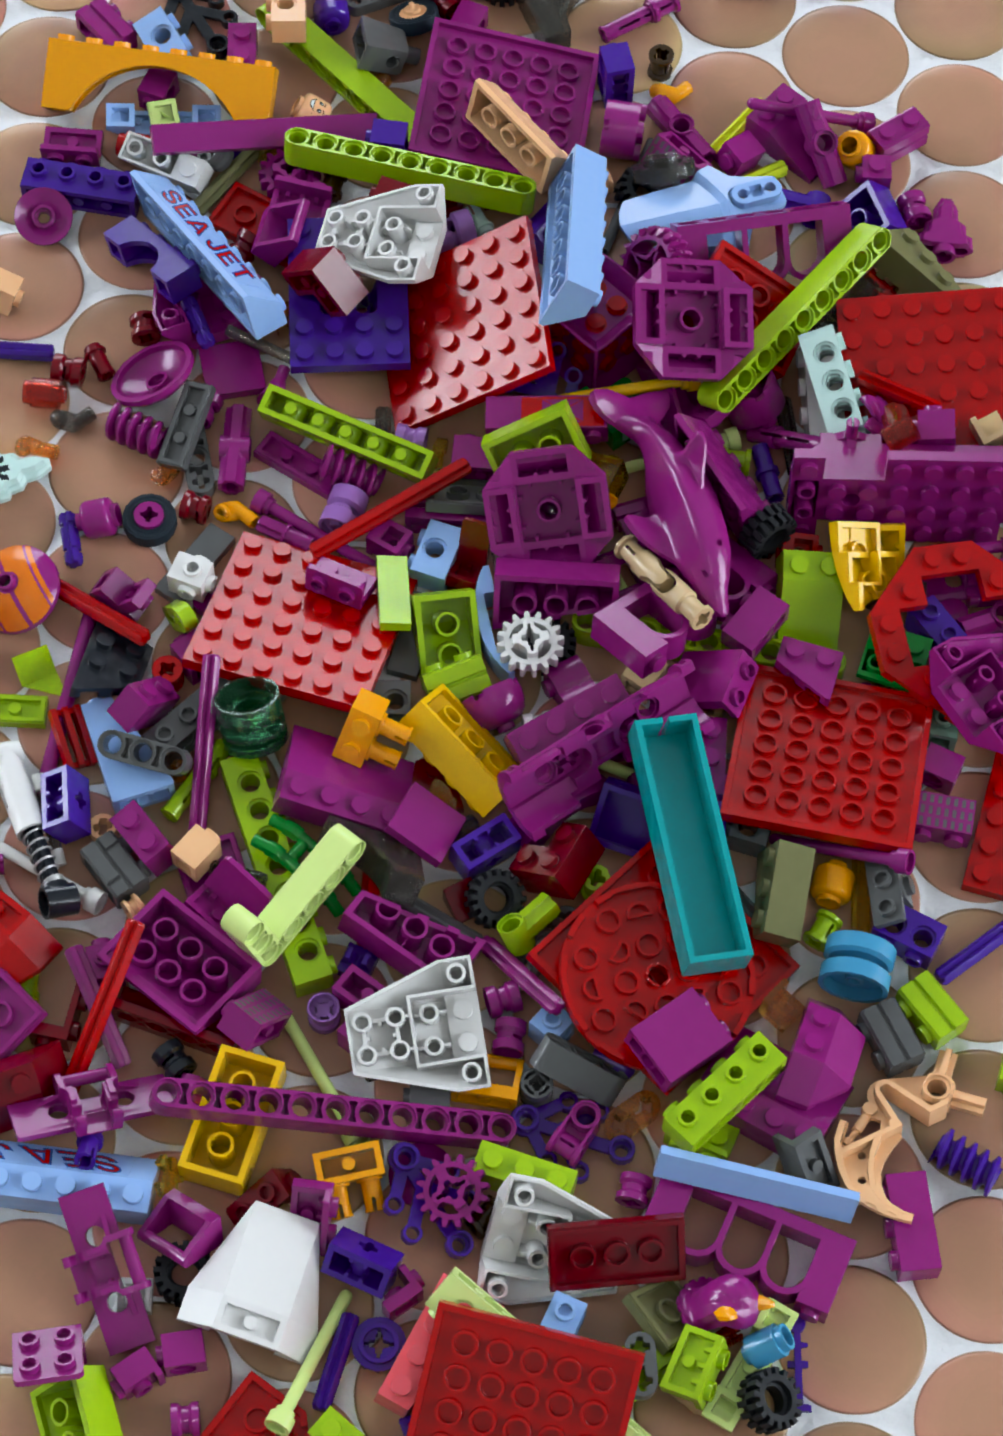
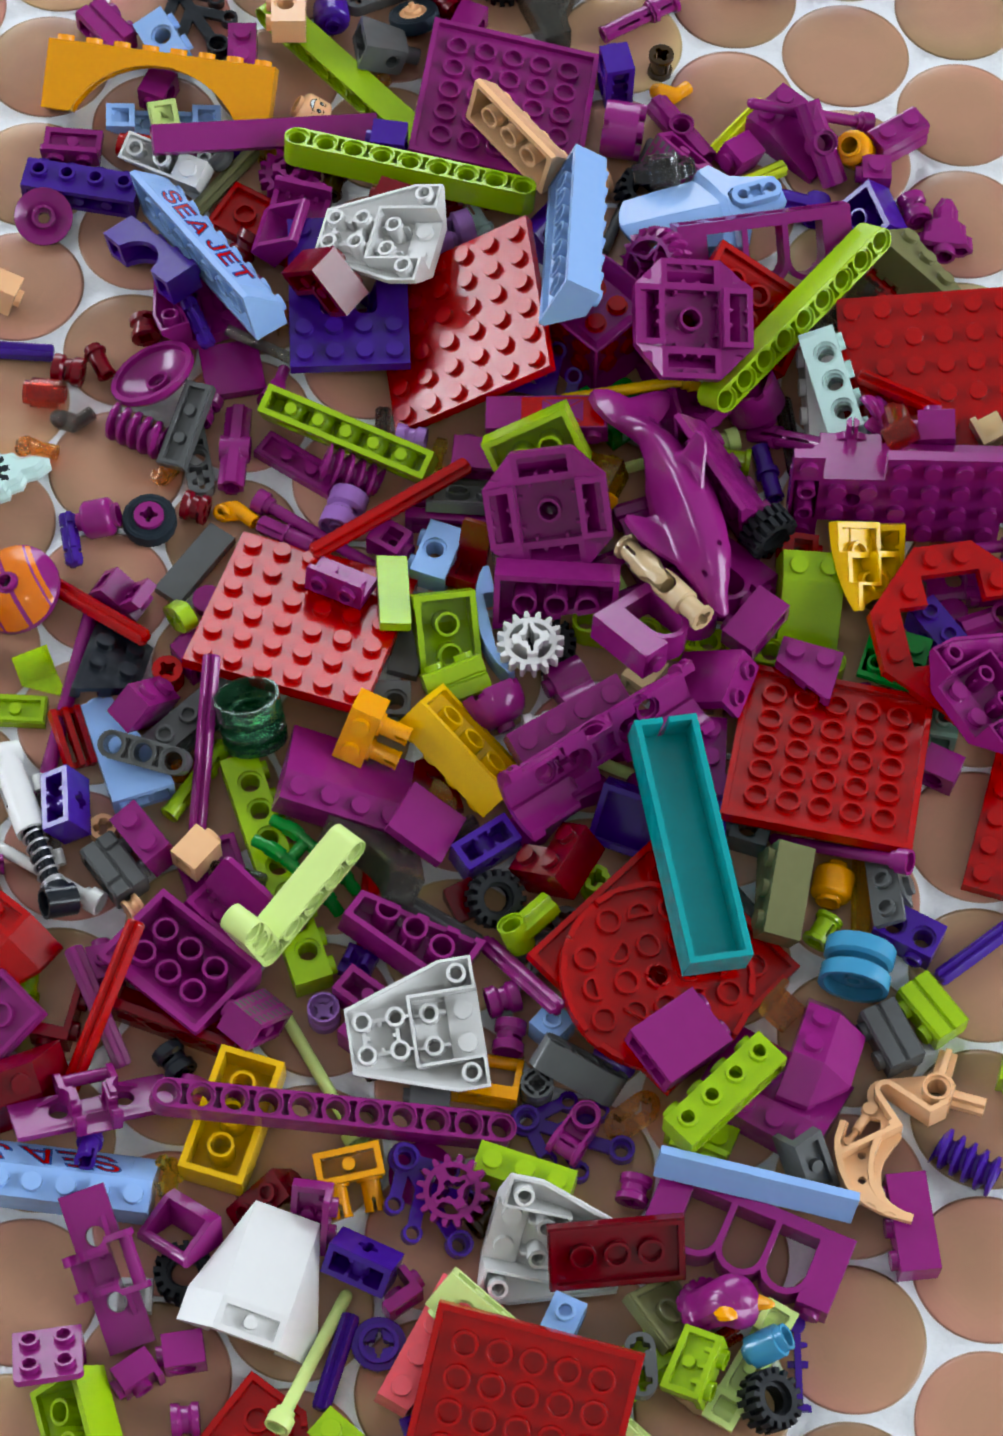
(191, 577): white brick -> none
(945, 819): magenta brick -> none

